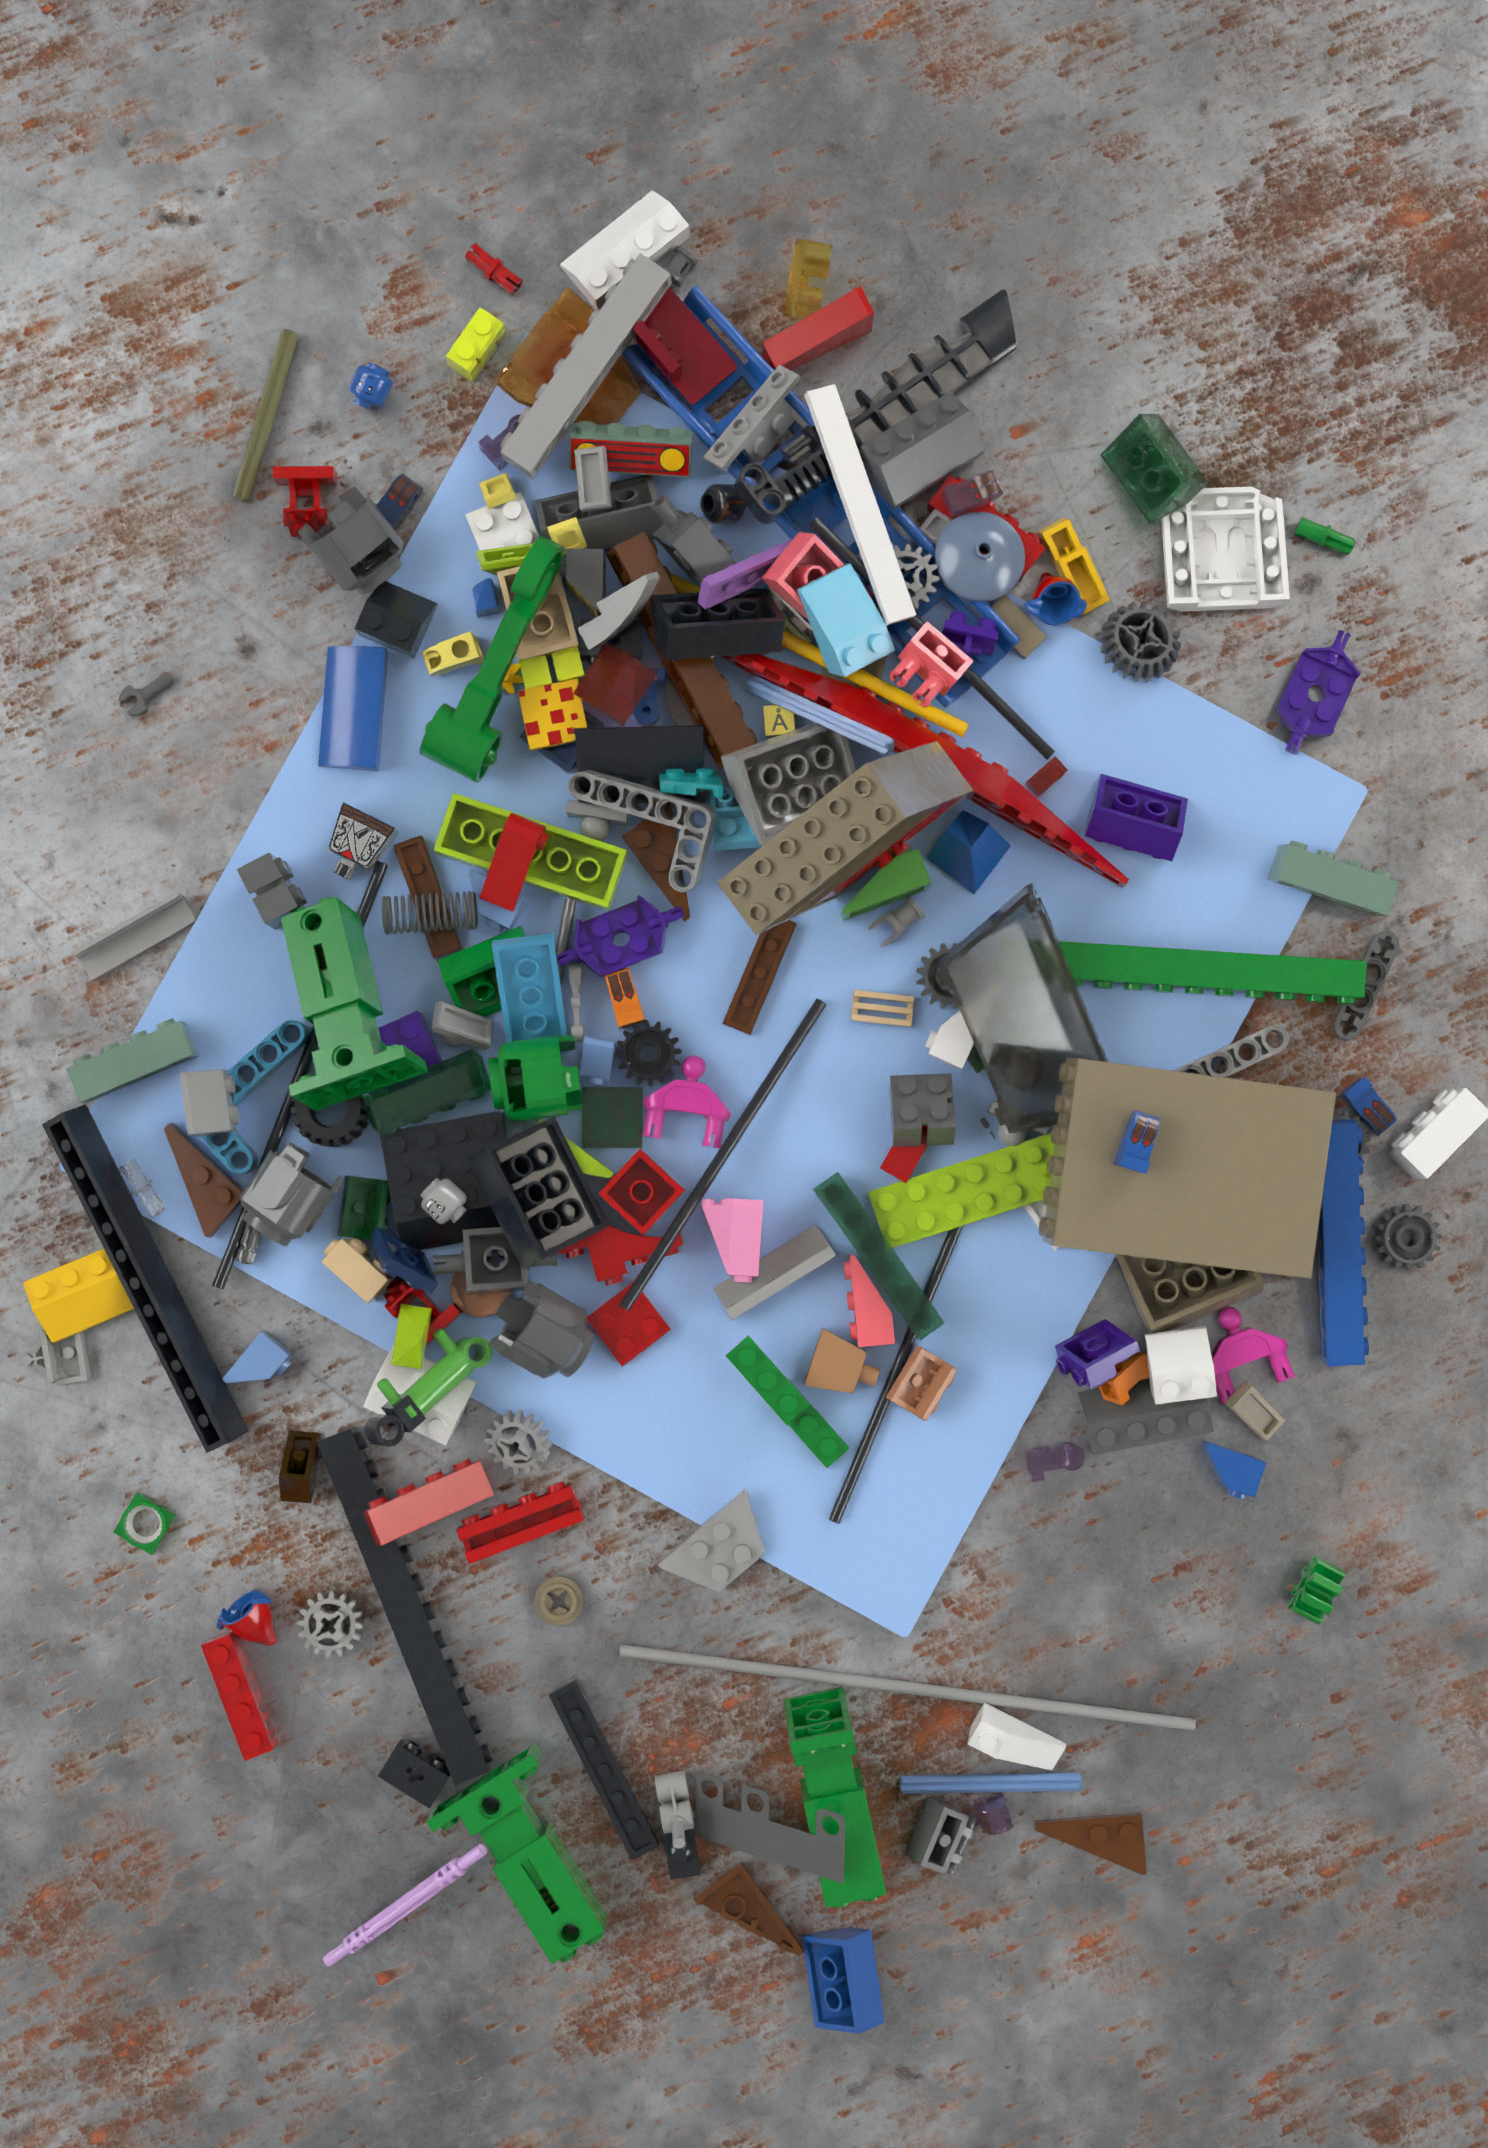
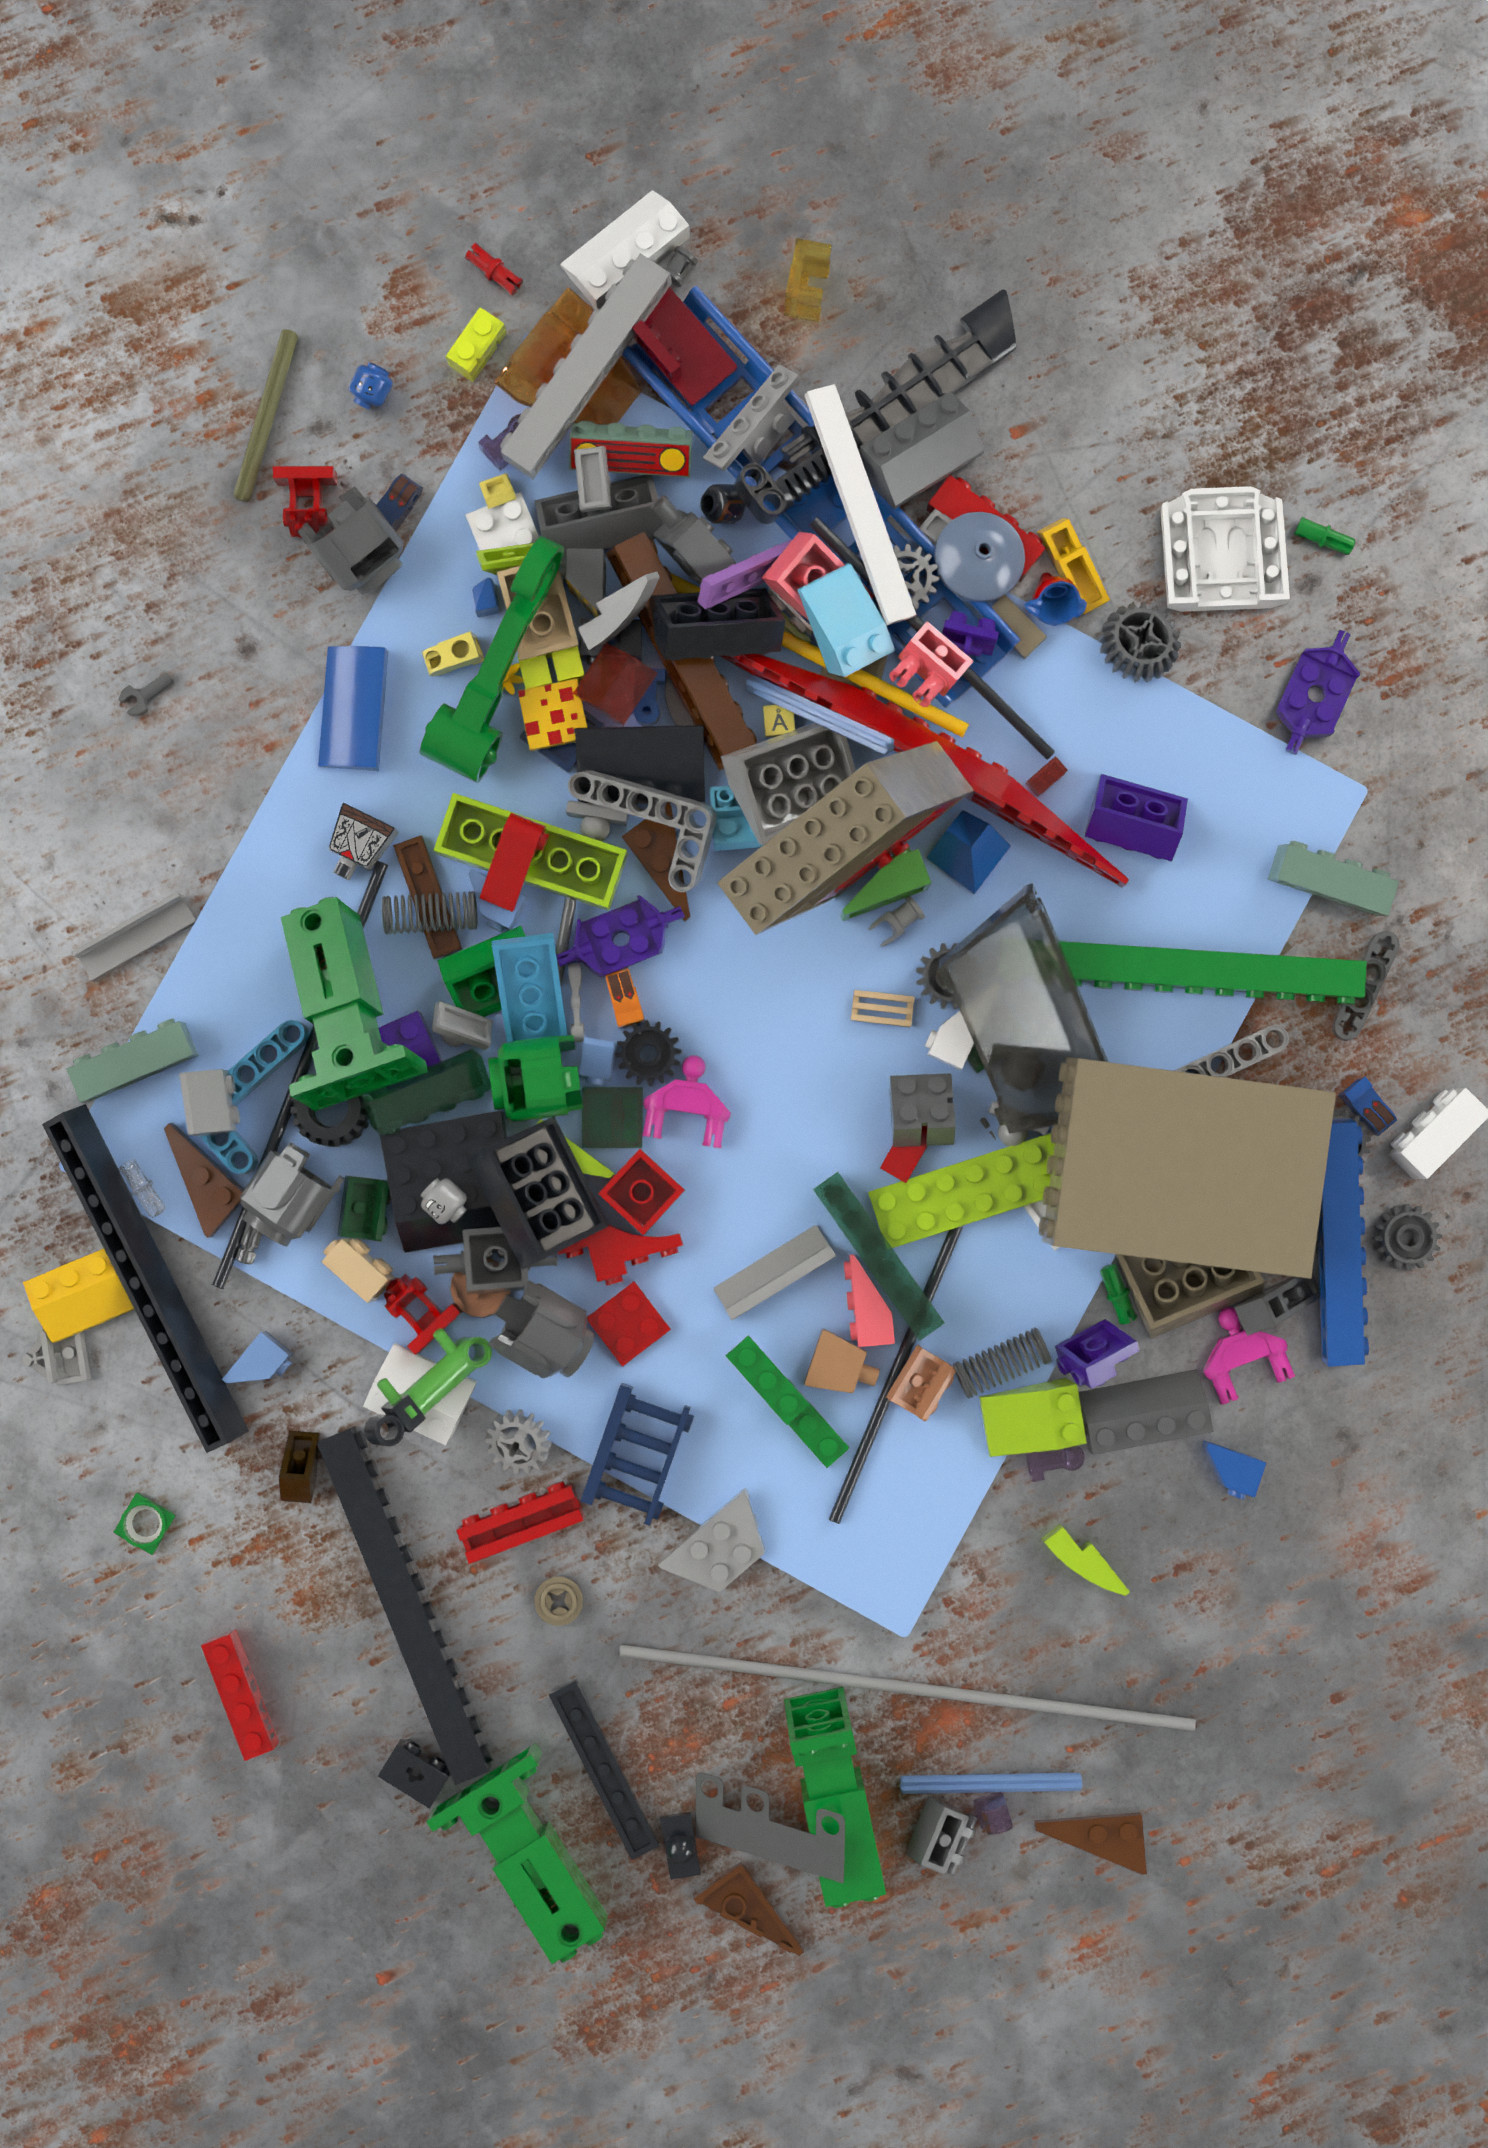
(249, 1619): hat -> none
(275, 893): dark grey piece -> none
(338, 1632): light grey gear -> none
(396, 618): black slope -> none
(403, 1261): dark blue plate -> none
(405, 1905): lavender axle -> none
(411, 1336): lime slope -> none
(427, 1503): brick -> none
(568, 534): light yellow tile -> none
(616, 1431): none -> dark blue fence
(676, 1808): light grey beam -> none
(690, 783): teal wing -> none
(722, 1155): black piece -> none
(737, 1235): bright pink slope -> none
(758, 977): reddish brown tile -> none
(821, 331): red slope -> none
(843, 1980): blue slope -> none
(963, 1373): none -> dark grey piece
(971, 493): clear purple leg -> none
(1013, 1740): white slope -> none
(1033, 1418): none -> lime slope
(1083, 1560): none -> lime slope
(1118, 1294): none -> green axle
(1127, 1376): orange leg -> none
(1137, 1142): blue leg -> none
(1153, 467): clear green slope -> none
(1180, 1365): white slope -> none
(1255, 1411): dark tan tile -> none
(1277, 1303): none -> dark grey slope
(1316, 1590): green gear -> none

